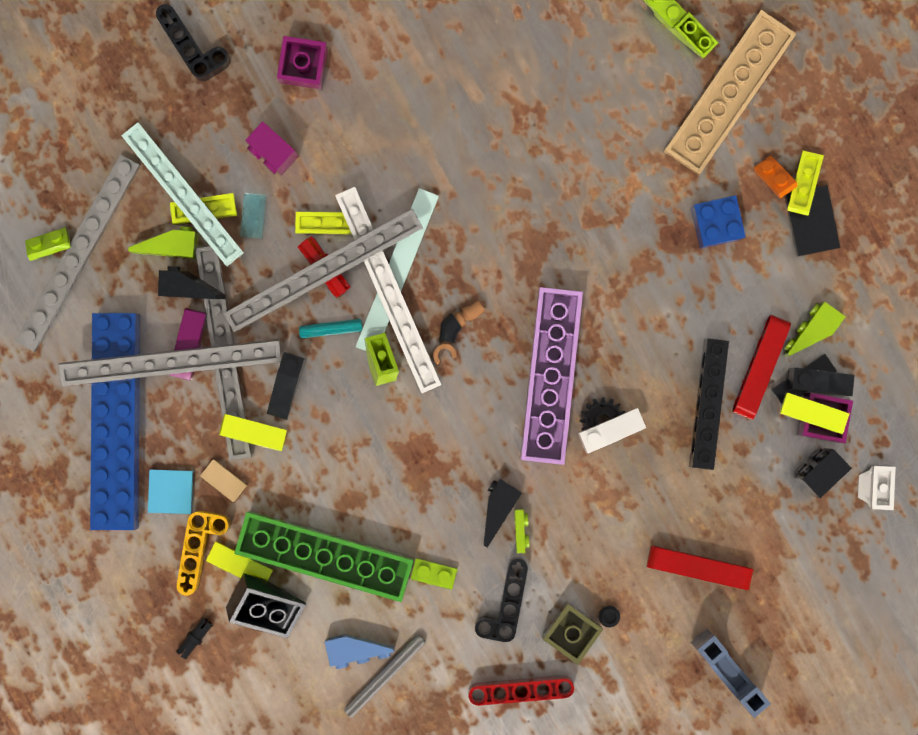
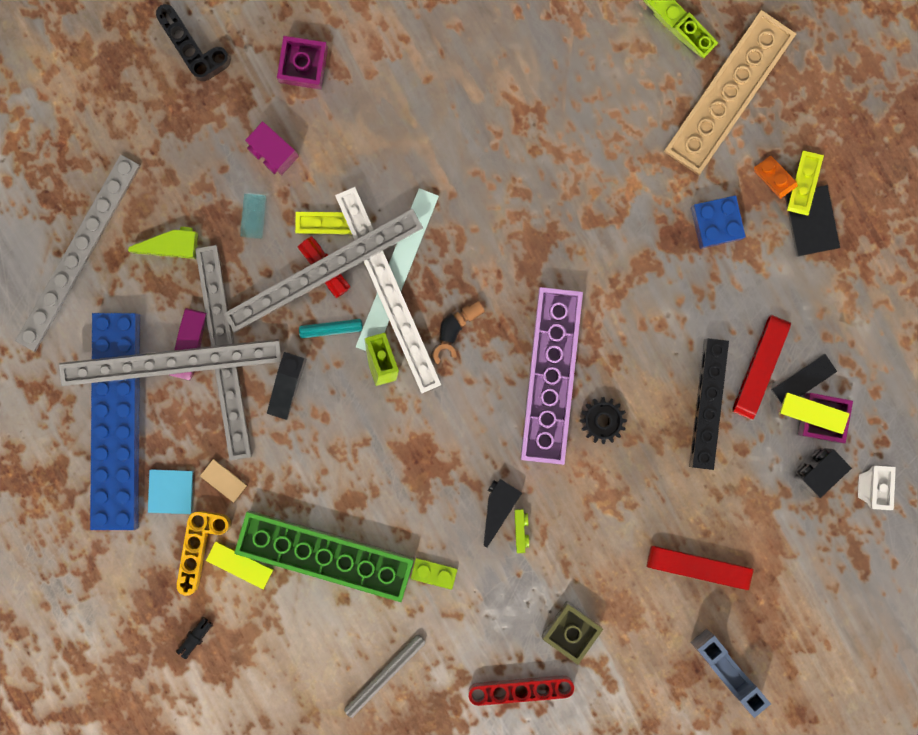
(47, 244): lime plate -> none
(182, 194): light aqua plate -> none
(185, 284): black slope -> none
(219, 206): neon yellow plate -> none
(252, 432): neon yellow tile -> none
(264, 606): black slope -> none
(351, 648): medium blue slope -> none
(507, 599): black beam -> none
(609, 616): black plate -> none
(611, 430): white slope -> none
(820, 325): lime slope -> none
(820, 381): black slope -> none

